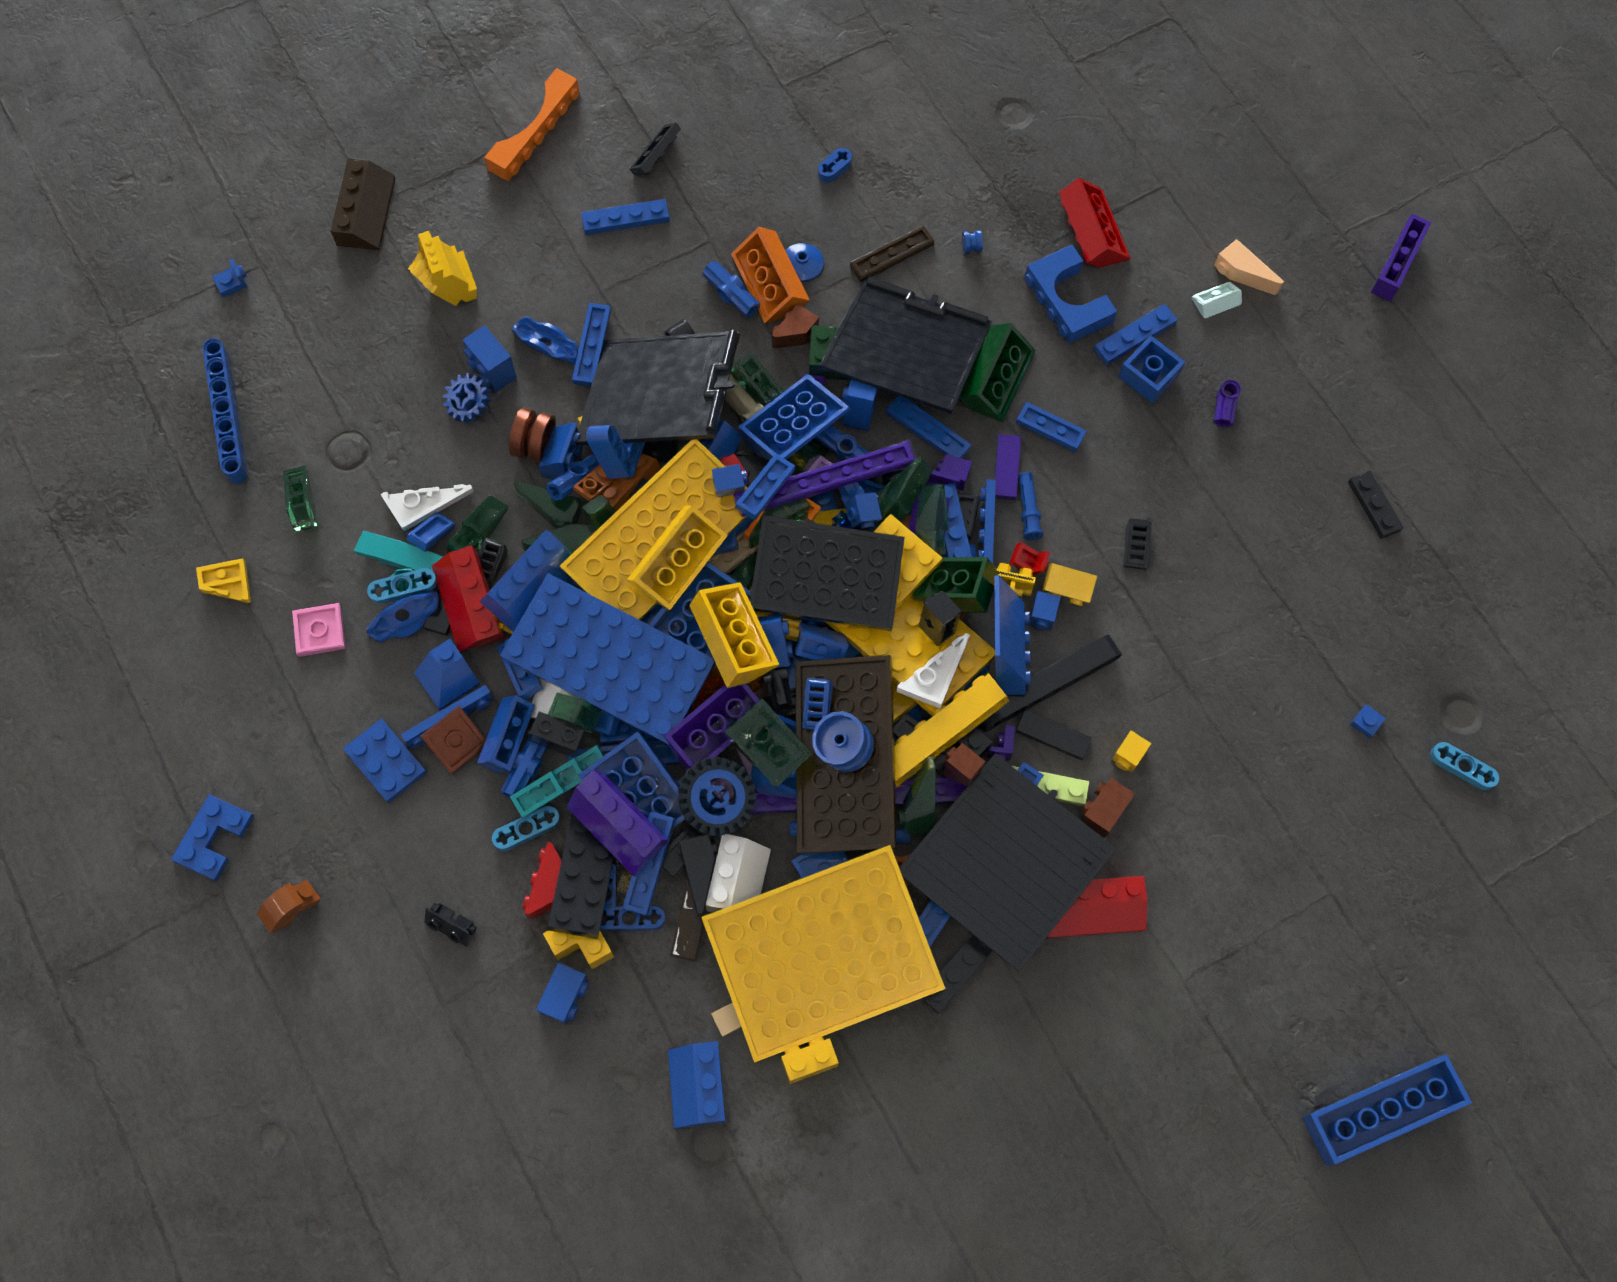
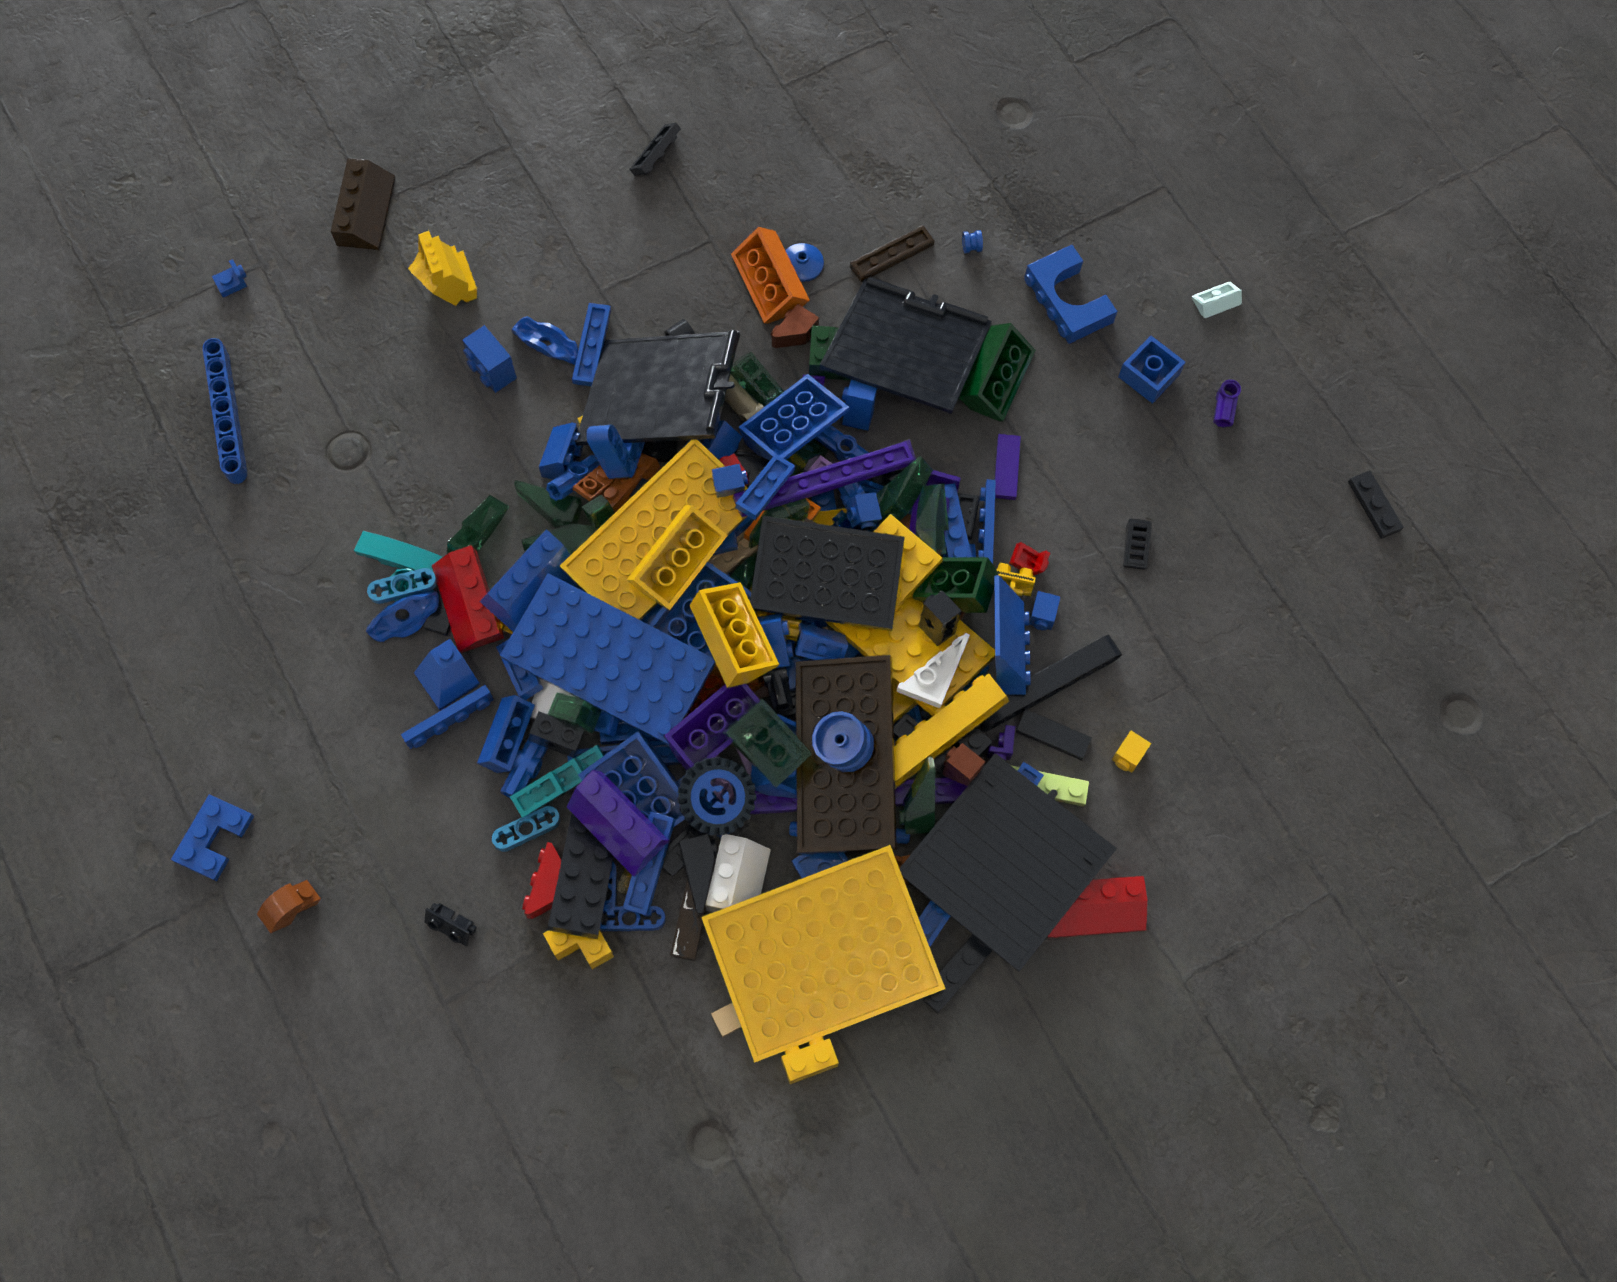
(225, 580): yellow wing -> none
(299, 499): clear green slope -> none
(318, 629): bright pink tile -> none
(385, 760): blue plate -> none
(416, 506): white wing -> none
(430, 531): blue tile -> none
(454, 739): copper tile -> none
(467, 400): blue gear -> none
(499, 558): black slope -> none
(509, 154): orange arch -> none
(530, 434): copper wheel -> none
(563, 994): blue brick -> none
(625, 216): blue plate -> none
(696, 1085): blue slope -> none
(731, 289): blue piece -> none
(812, 683): blue slope -> none
(836, 167): blue beam -> none
(927, 428): blue plate -> none
(955, 466): dark purple brick -> none
(1030, 515): blue pin -> none
(1051, 427): blue plate -> none
(1069, 584): yellow brick -> none
(1093, 224): red slope -> none
(1107, 807): copper brick -> none
(1135, 334): blue plate -> none
(1245, 268): light nougat slope -> none
(1368, 721): blue plate -> none
(1386, 1110): blue brick -> none
(1401, 257): dark purple brick -> none
(1477, 780): dark azure beam -> none

